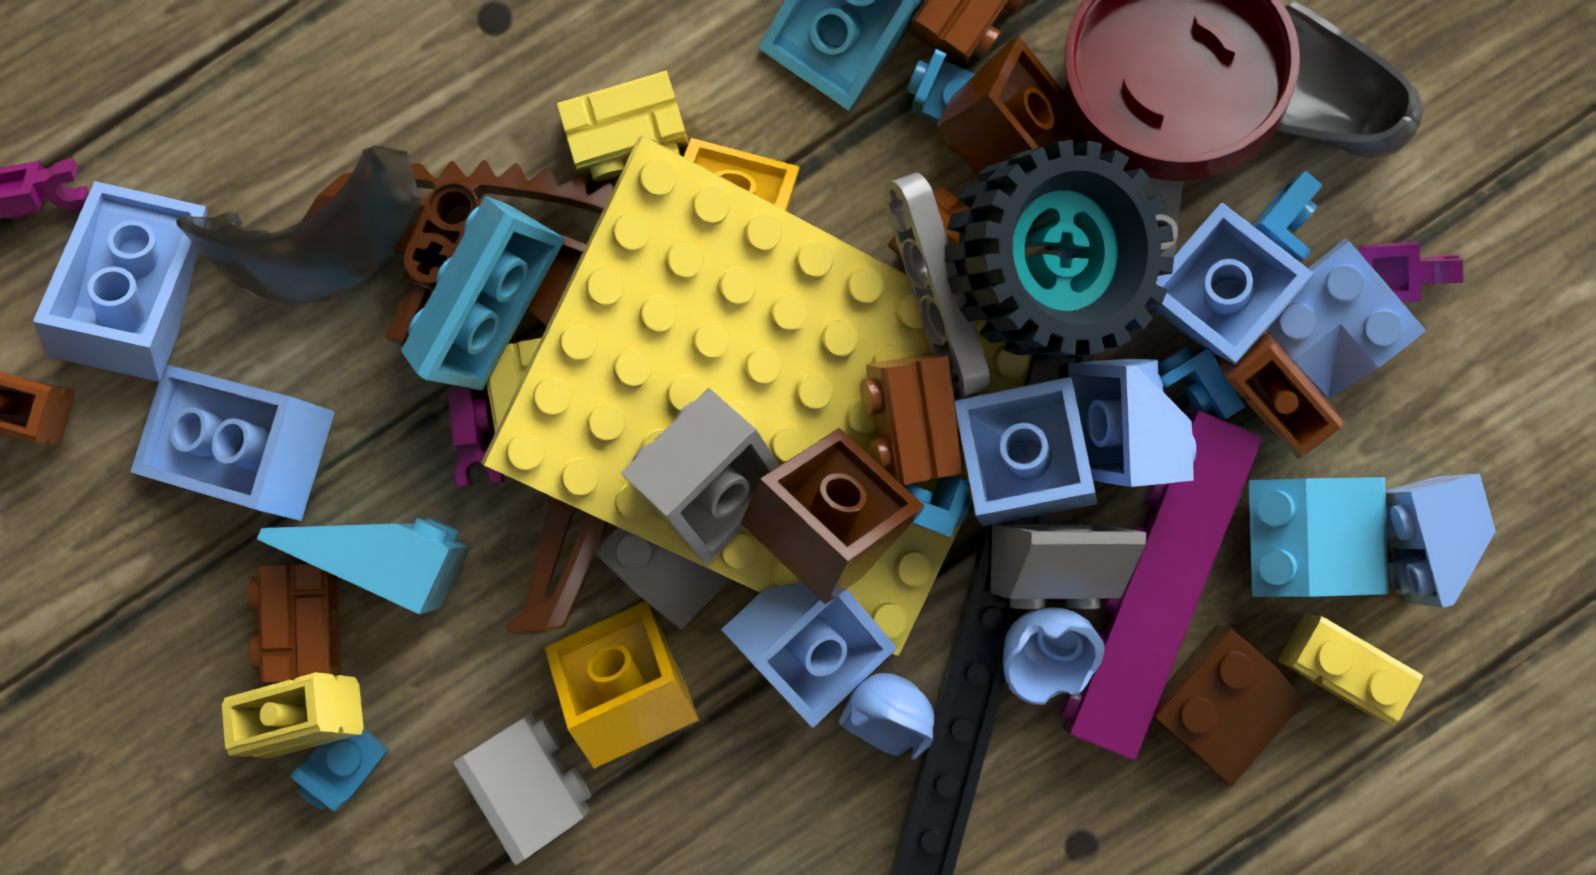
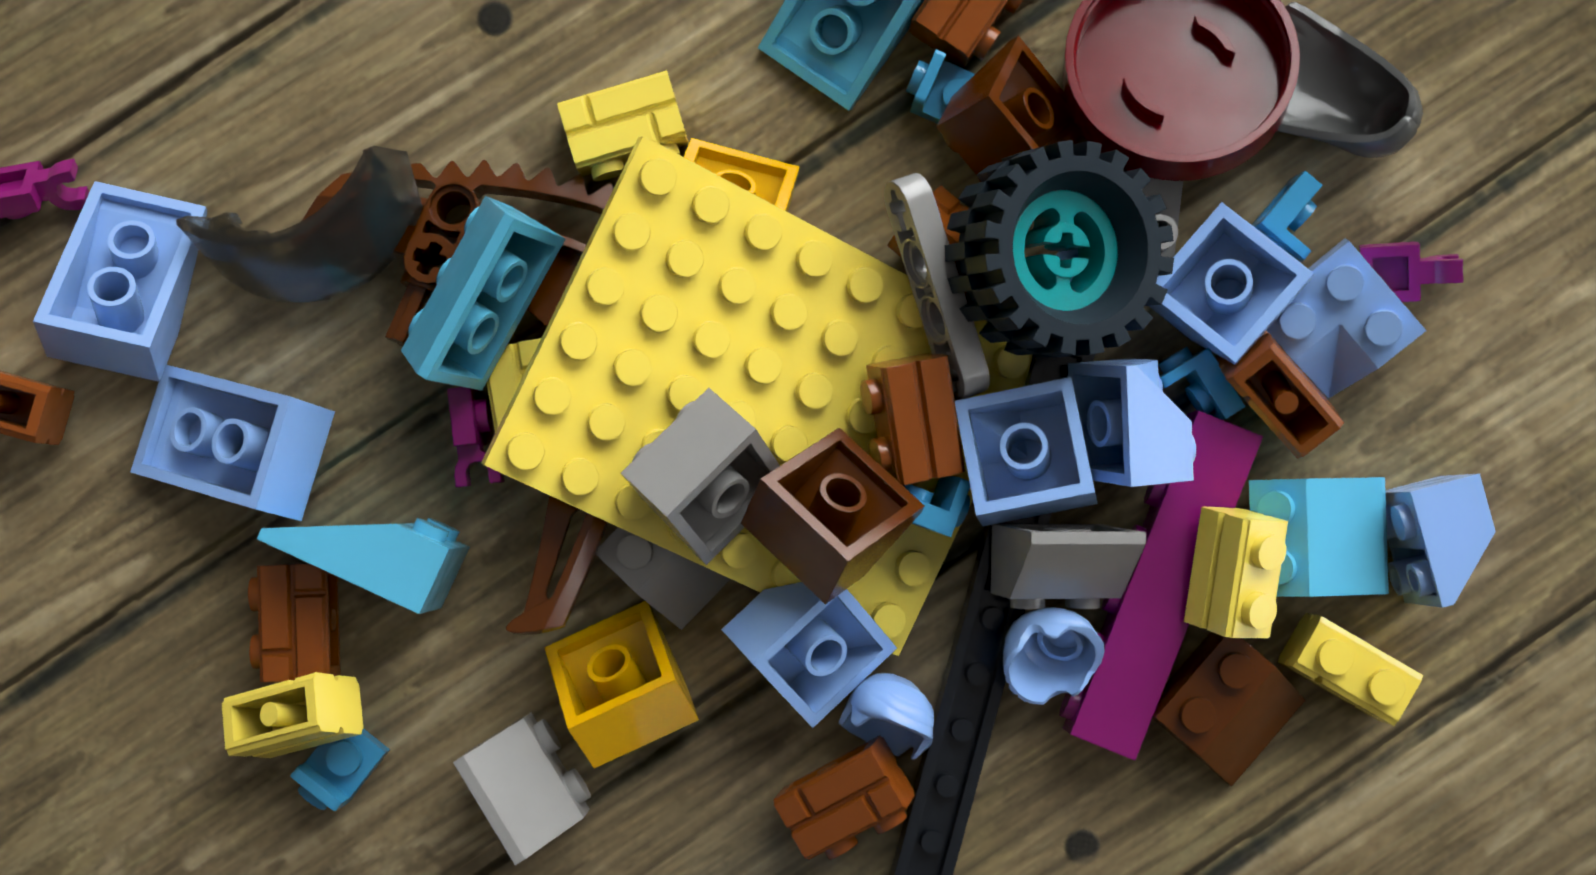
(845, 799): none -> dark orange brick
(1236, 572): none -> light yellow brick

